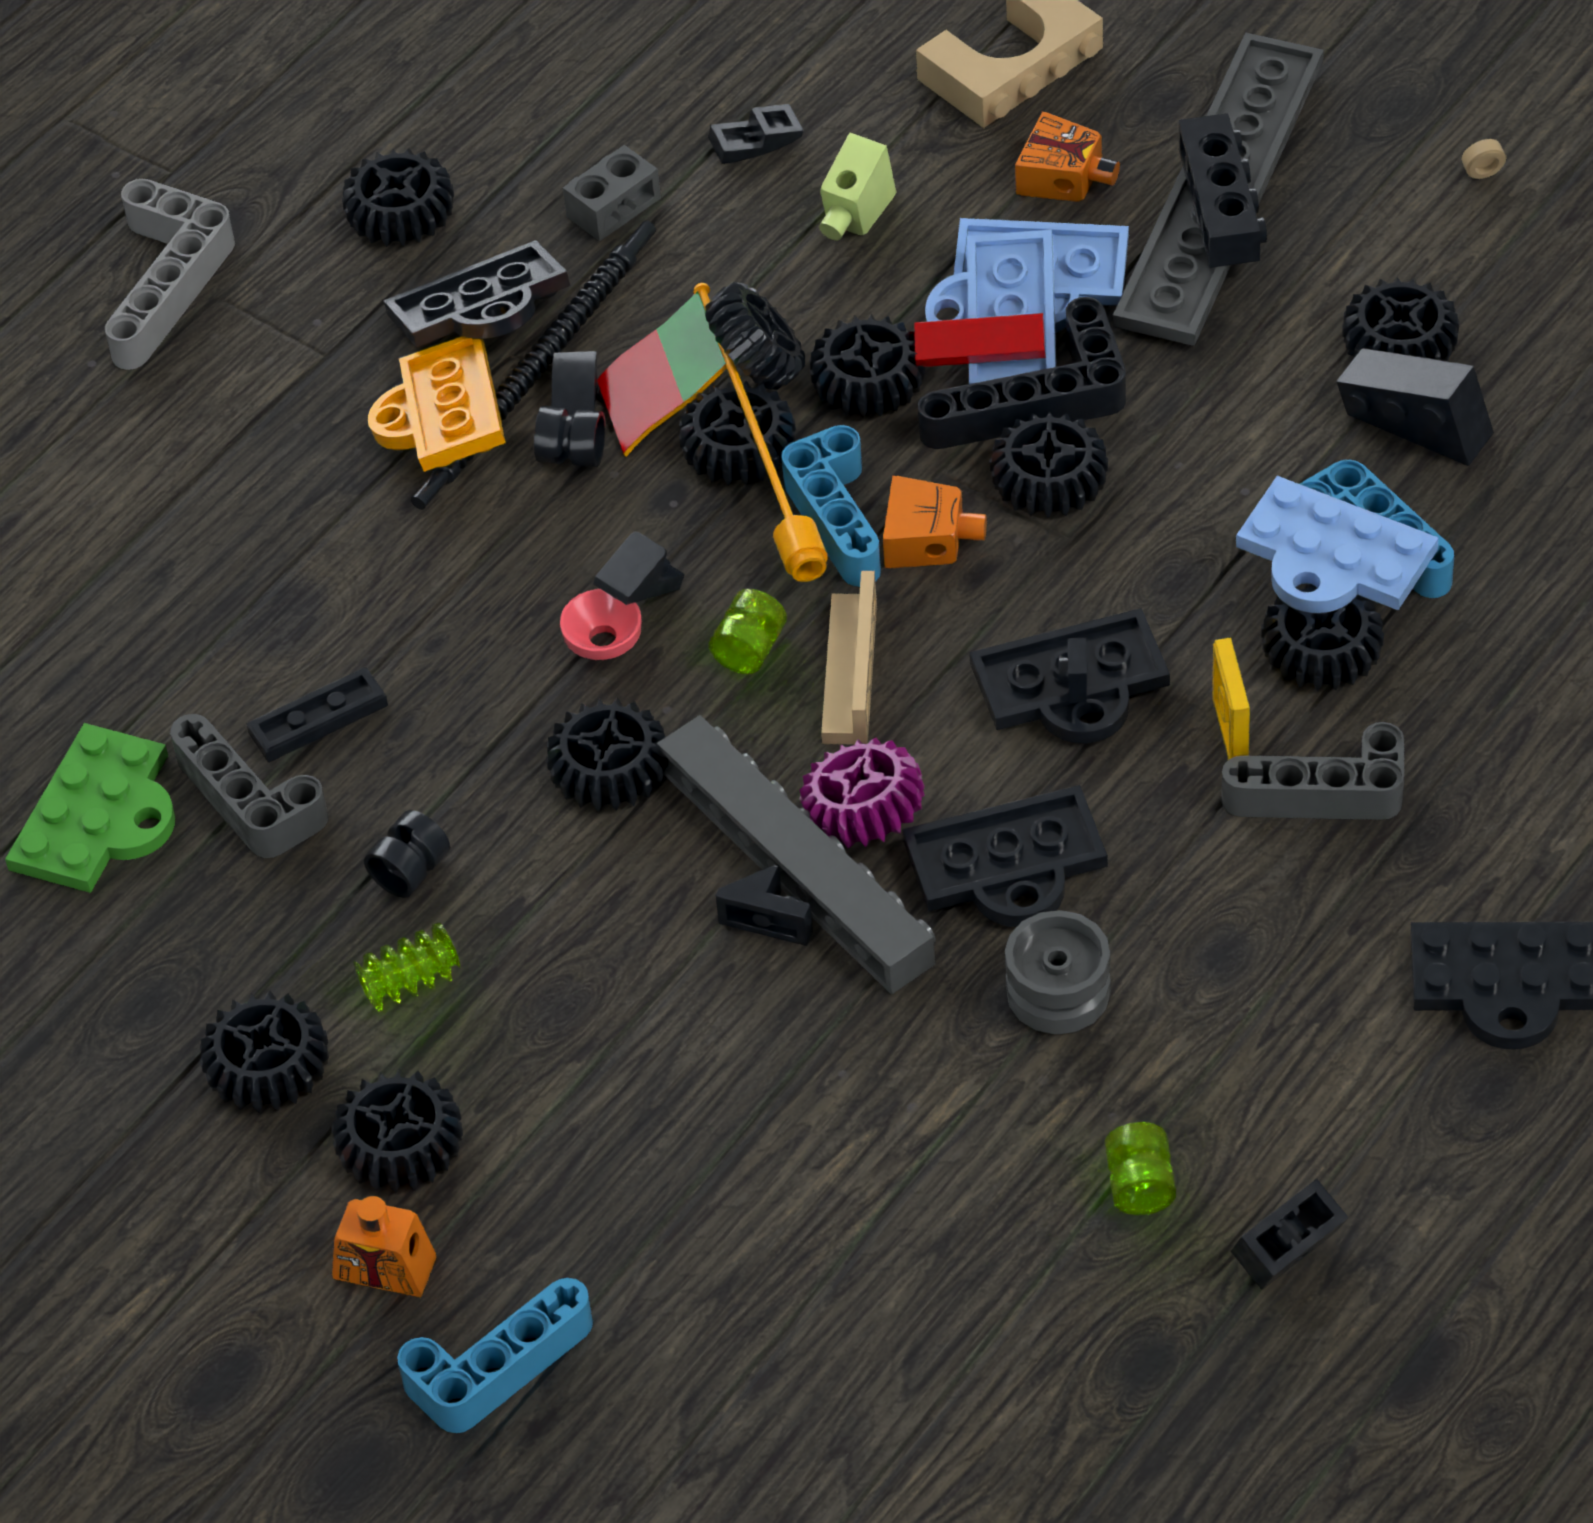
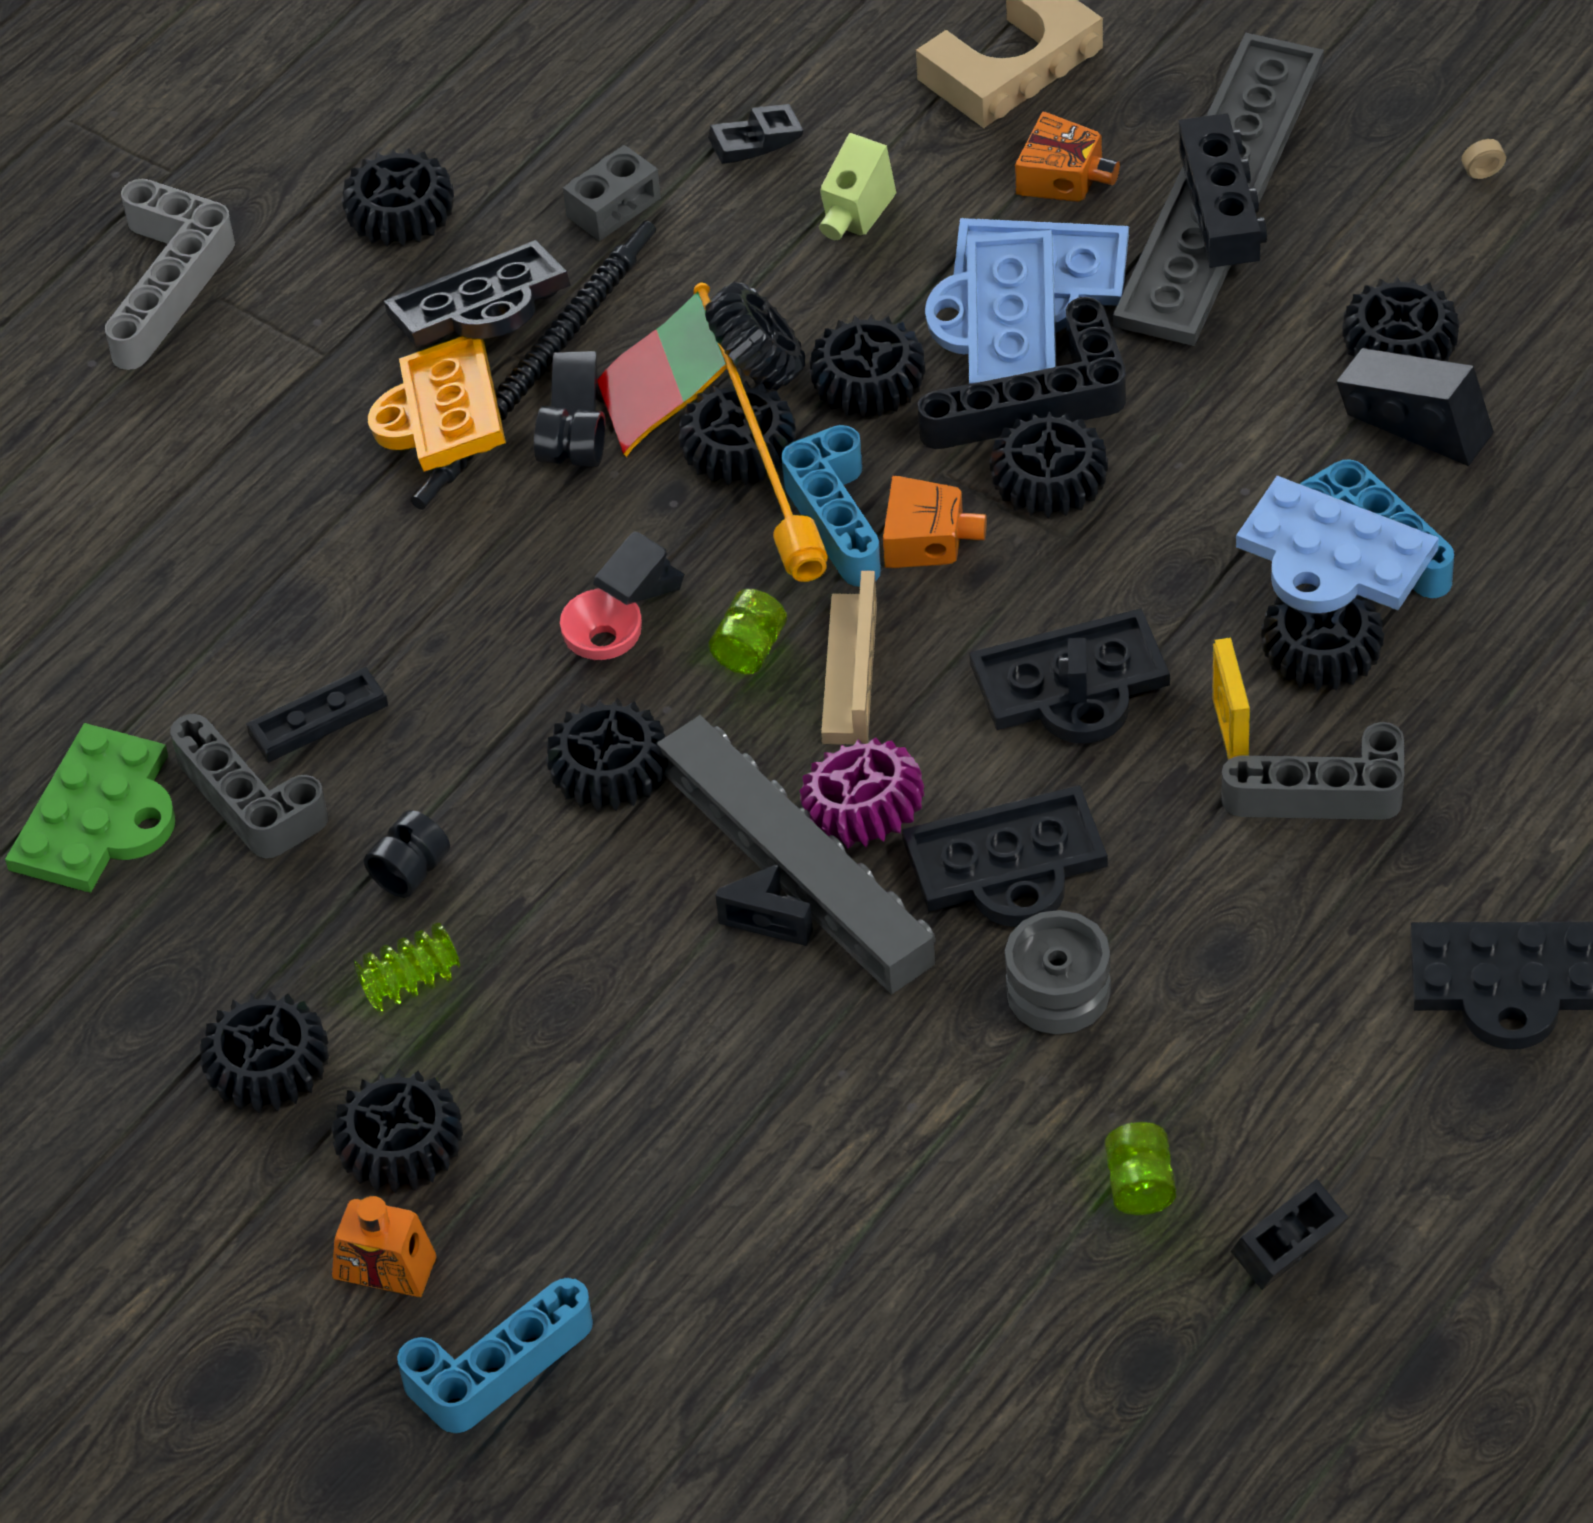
(980, 340): red tile -> none

